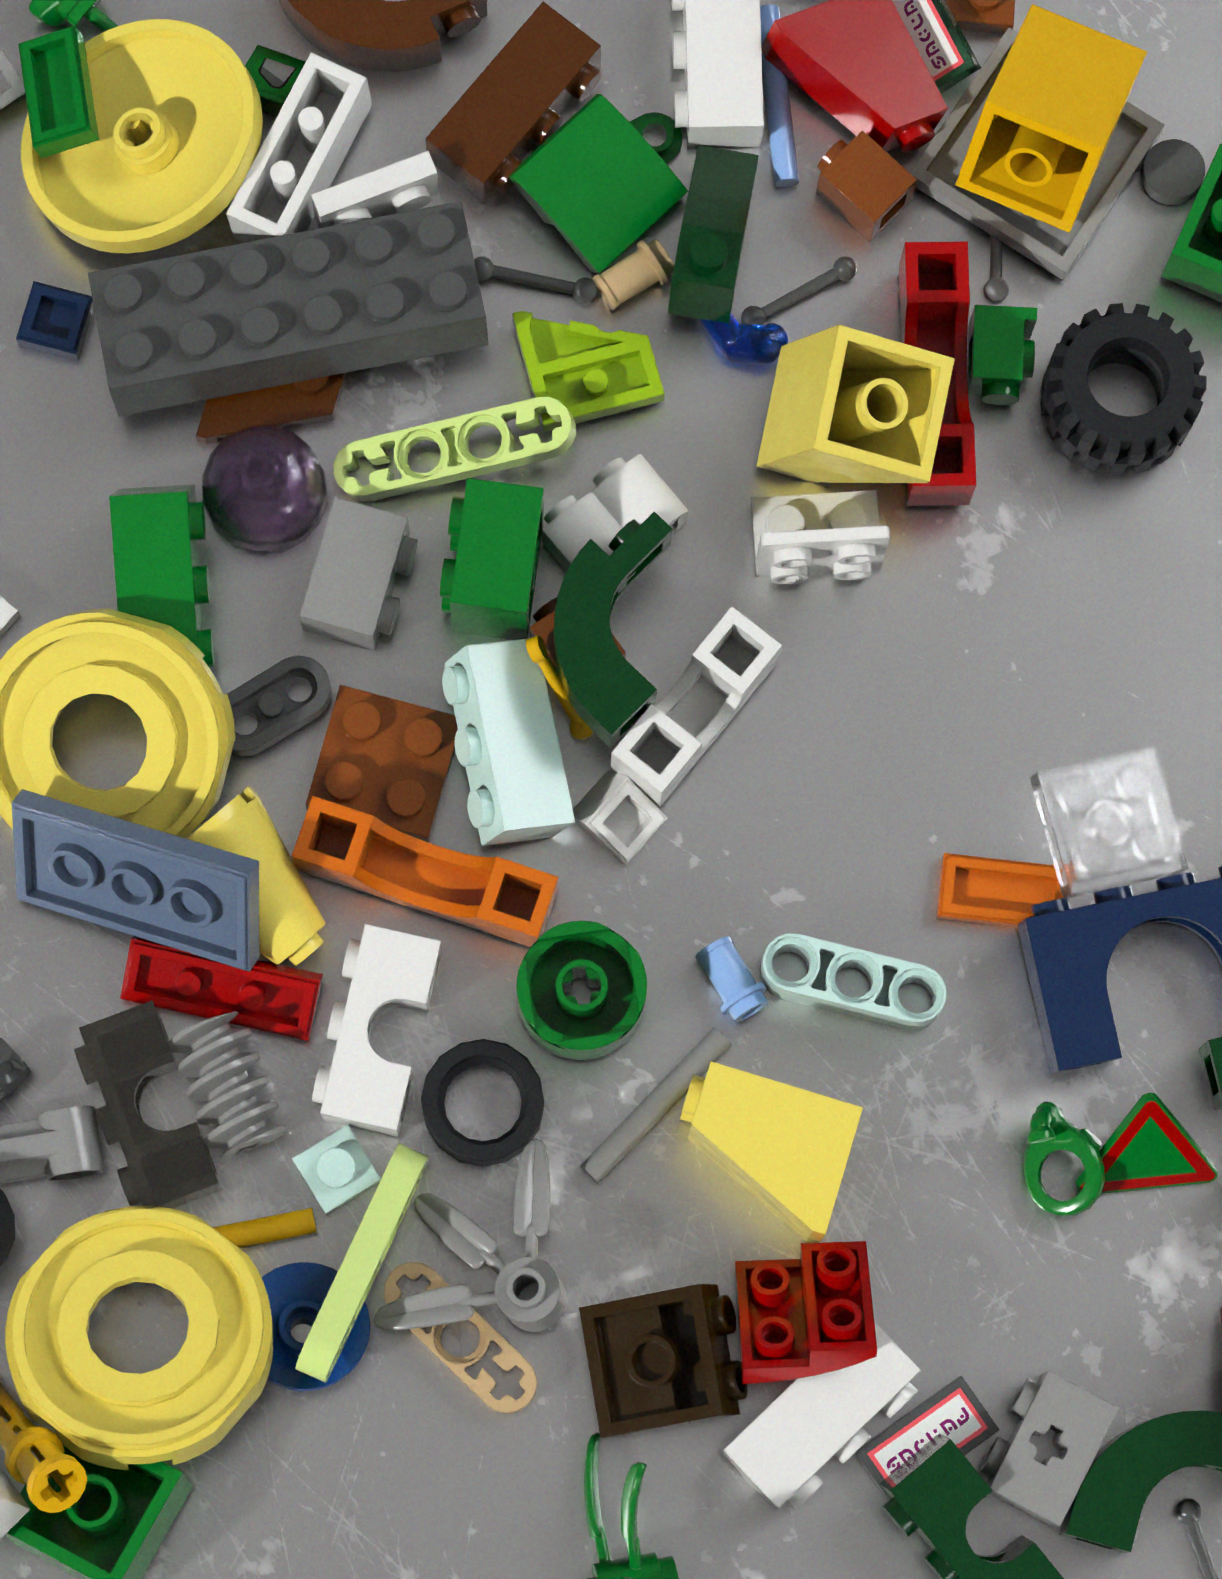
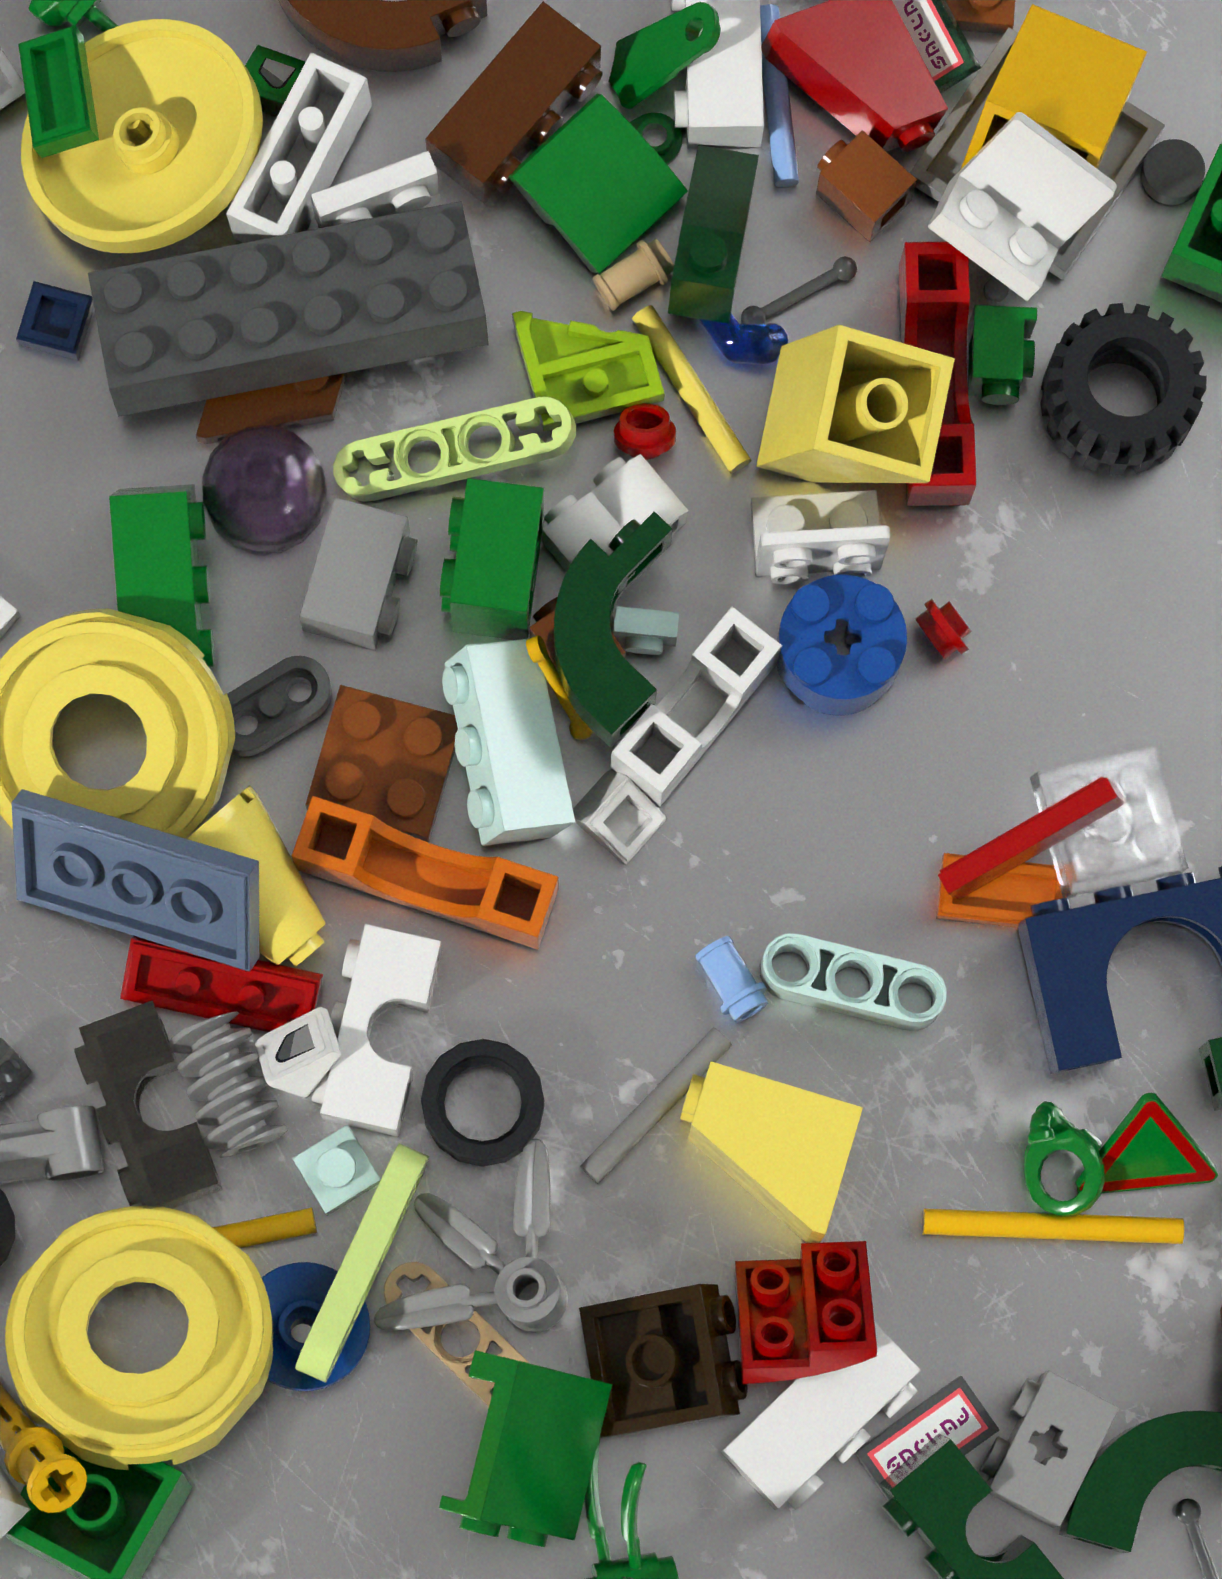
(299, 1053): none -> white slope
(532, 1451): none -> green panel
(583, 289): dark grey hinge -> none
(606, 963): green brick -> none
(644, 431): none -> red plate
(645, 629): none -> light aqua plate
(661, 50): none -> green piece
(691, 389): none -> light yellow bar
(870, 624): none -> blue brick
(944, 628): none -> red plate
(1019, 203): none -> white bracket
(1031, 837): none -> red tile
(1053, 1226): none -> yellow bar

